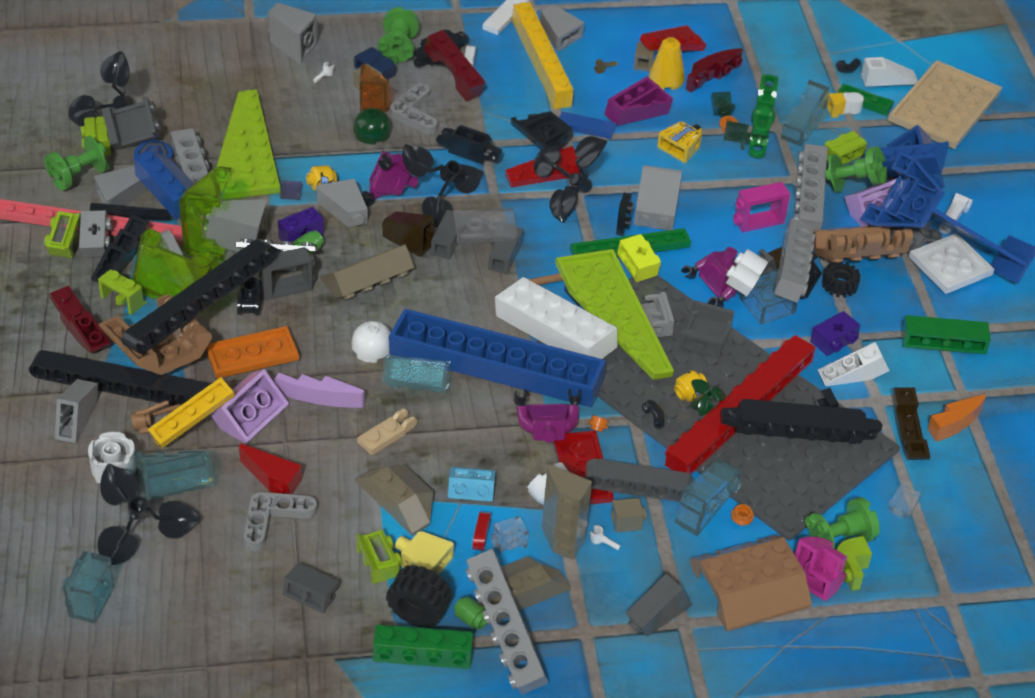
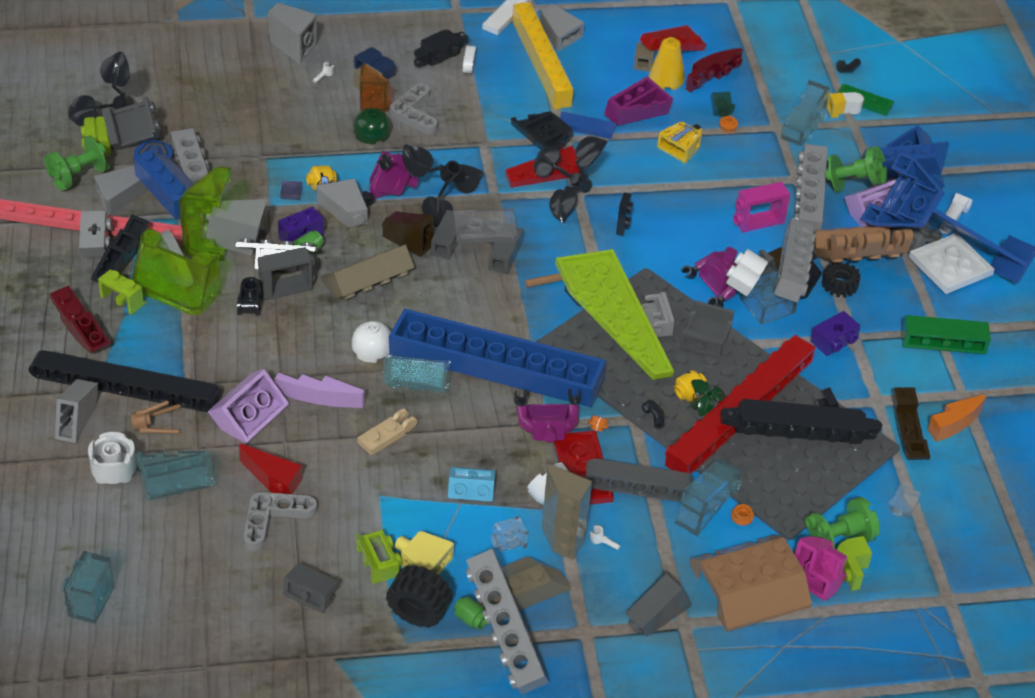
(63, 234): lime window -> none
(122, 485): black plant -> none
(126, 211): black axle -> none
(172, 352): medium nougat slope -> none
(191, 412): yellow fence -> none
(198, 296): black beam -> none
(248, 150): lime wing -> none
(251, 352): orange piece -> none
(399, 29): bright green piece -> none
(400, 495): dark tan wedge -> none
(422, 646): green brick -> none
(467, 79): dark red arch -> none
(469, 144): black hinge -> none
(481, 531): red beam -> none
(555, 320): white brick -> none
(601, 66): hand -> none
(627, 515): dark tan brick -> none
(639, 258): neon yellow brick -> none
(657, 197): light grey slope -> none
(658, 241): green plate -> none
(737, 133): clear green bracket -> none
(763, 116): green piece -> none
(847, 147): lime brick -> none
(856, 367): white slope -> none
(883, 72): white slope -> none
(945, 103): tan plate -> none

